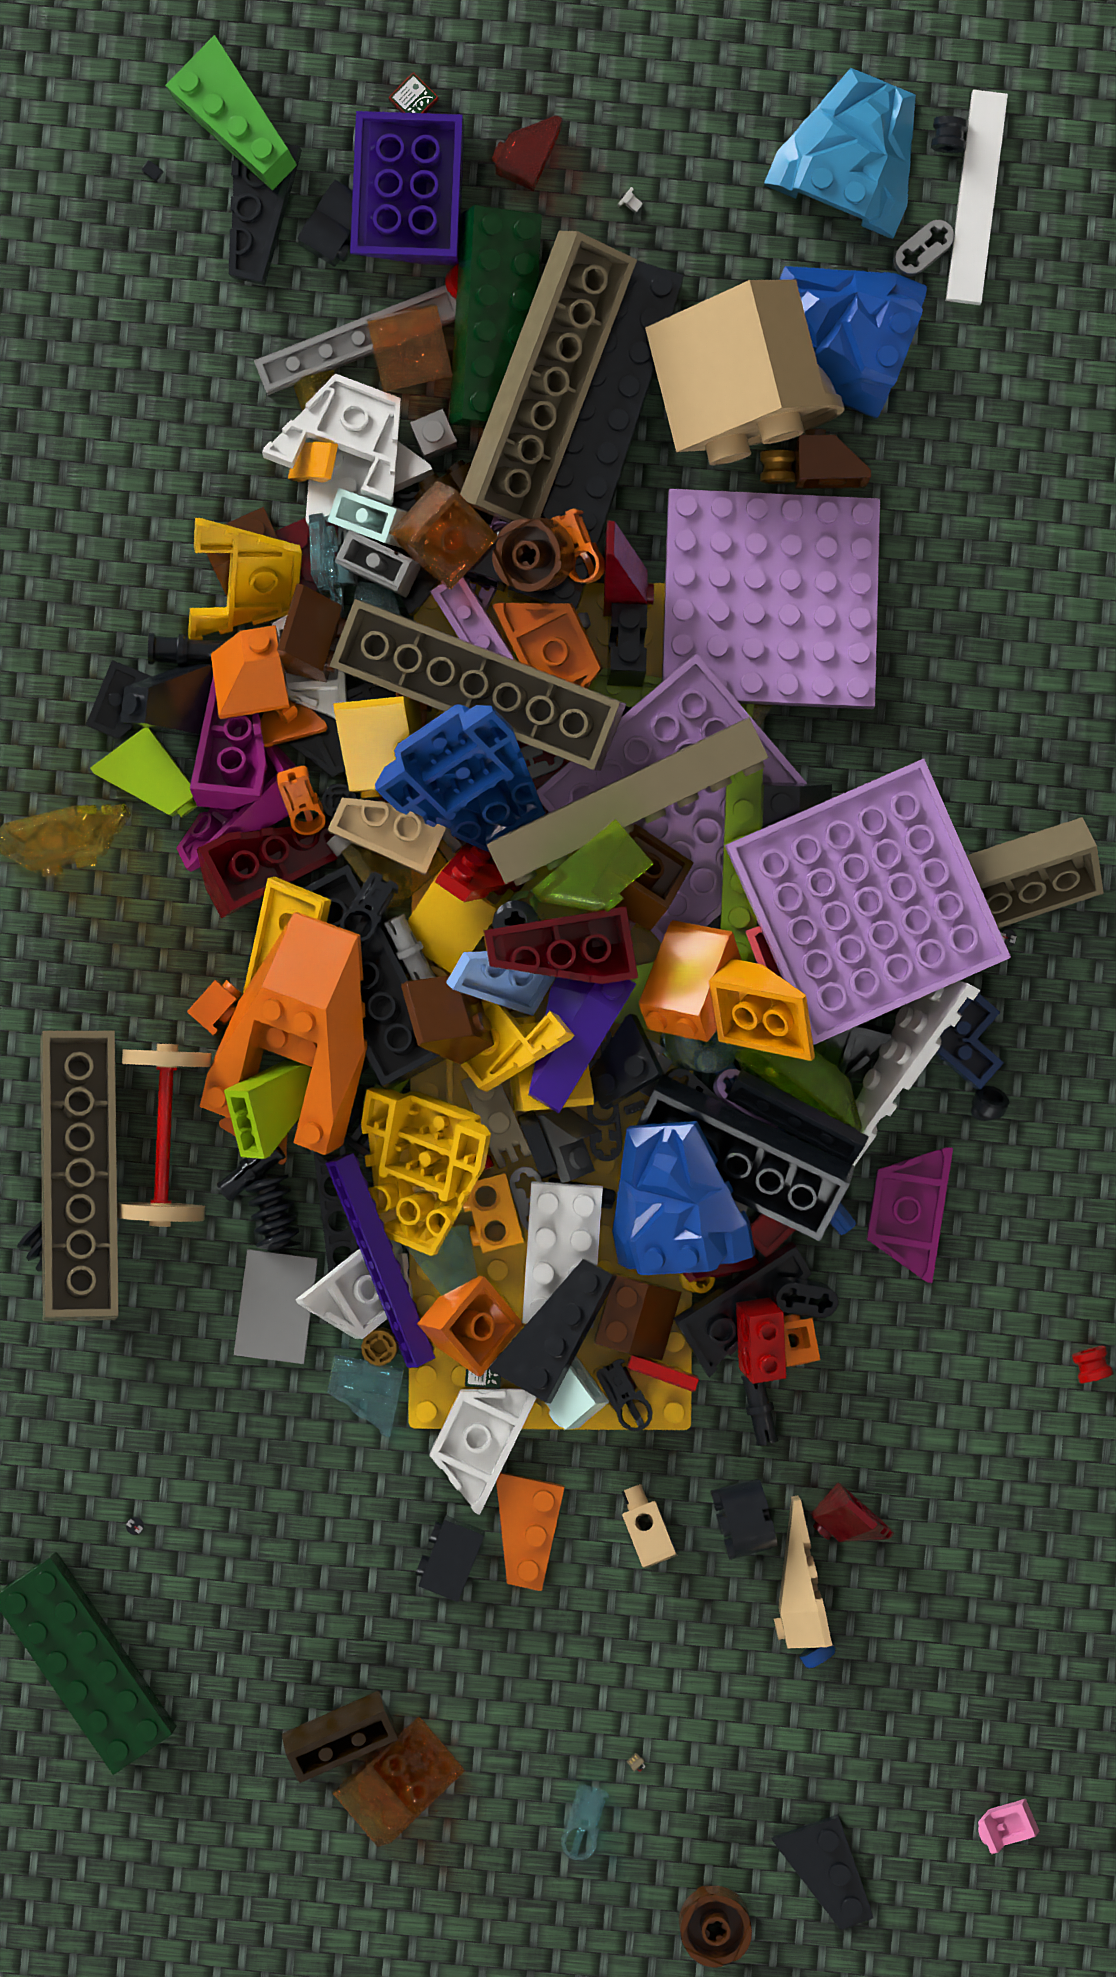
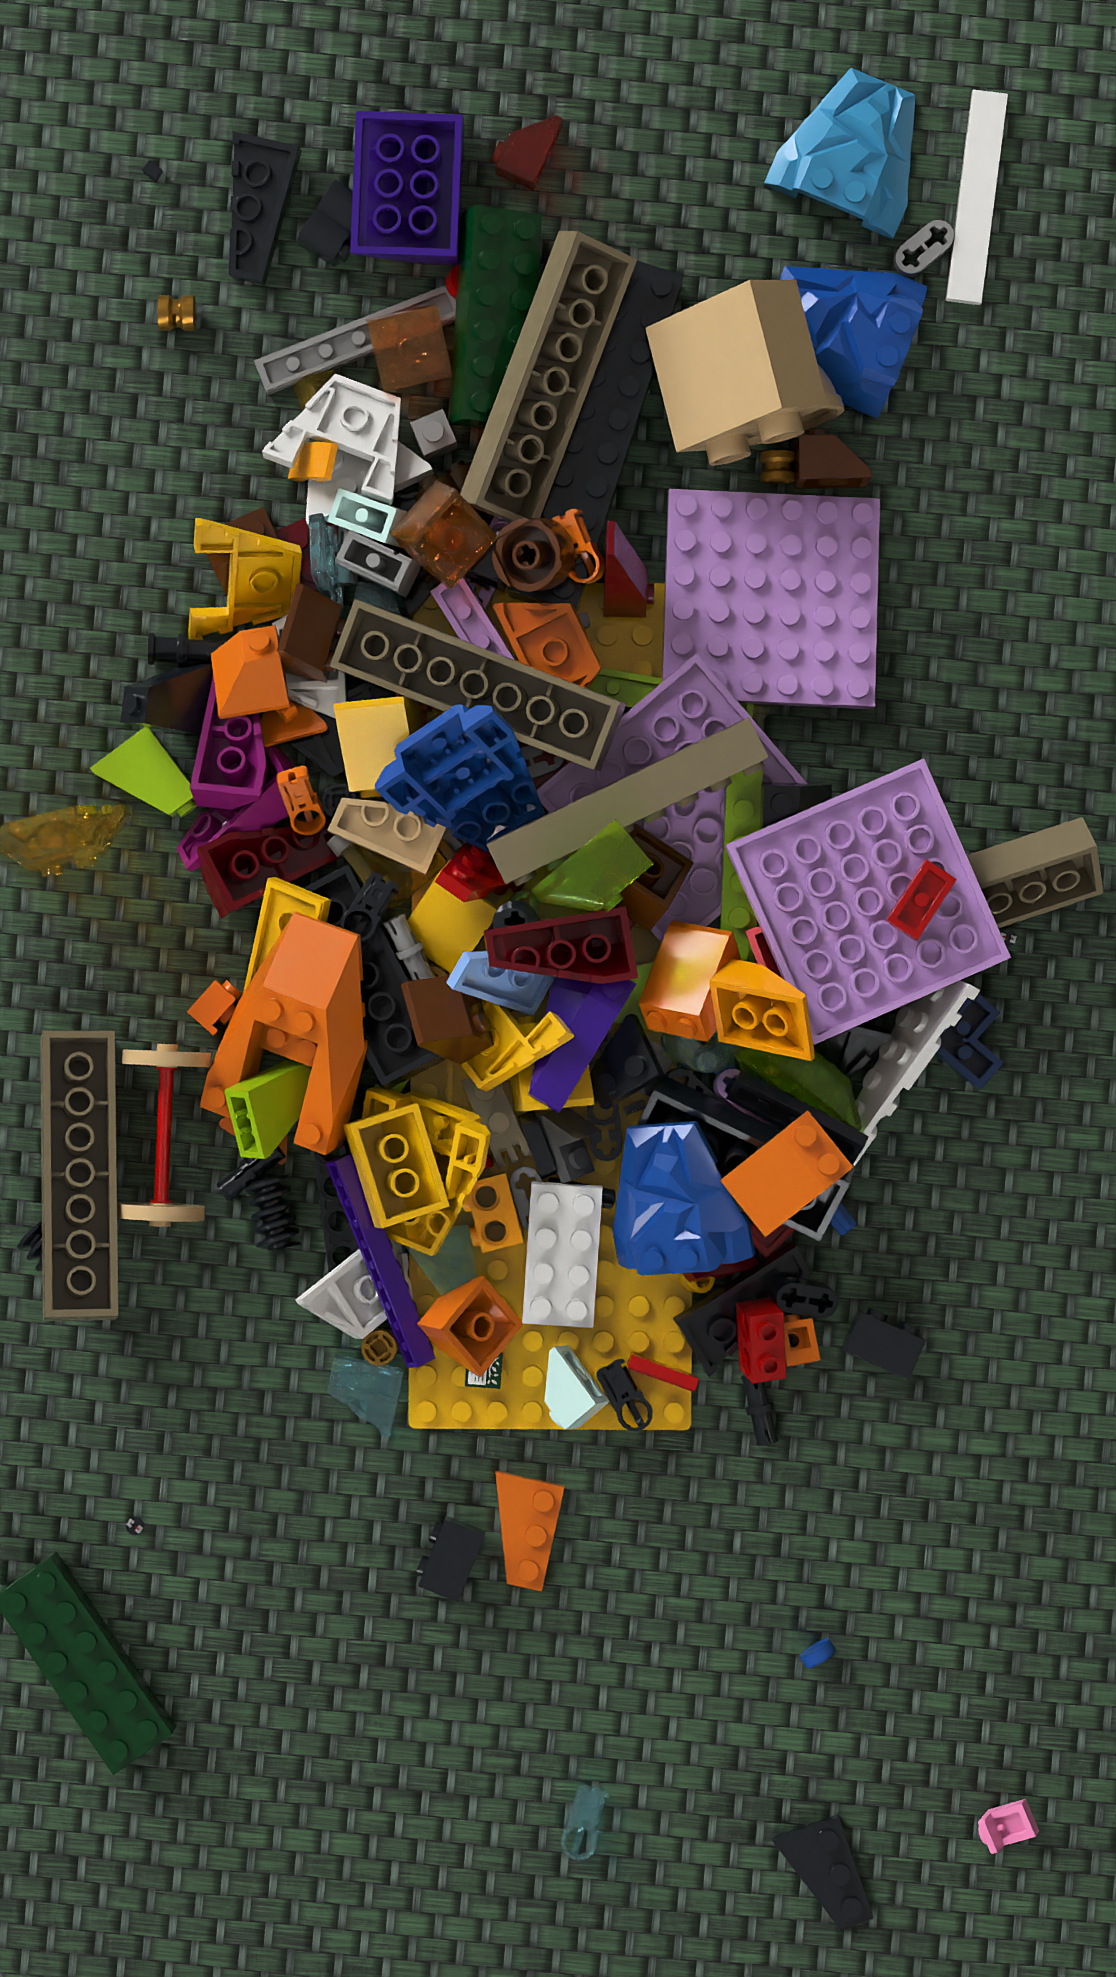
(108, 704): black wing -> none
(176, 312): none -> pearl gold wheel
(224, 105): bright green wedge -> none
(269, 1317): light grey tile -> none
(339, 1736): dark brown brick -> none
(396, 1165): none -> yellow slope
(398, 1782): clear orange slope -> none
(413, 96): tile -> none
(480, 1438): white wing -> none
(552, 1337): black wing -> none
(629, 657): black brick -> none
(630, 201): white piece -> none
(635, 1762): dark tan piece -> none
(637, 1317): reddish brown slope -> none
(651, 1545): tan torso -> none
(725, 1943): reddish brown brick -> none
(744, 1518): black brick -> none
(786, 1173): none -> orange slope
(800, 1603): tan wedge -> none
(848, 1518): dark red wedge -> none
(884, 1343): none -> black brick
(910, 1210): magenta wing -> none
(920, 900): none -> red plate
(949, 134): black wheel -> none
(989, 1103): black tile -> none
(1092, 1364): red wheel -> none

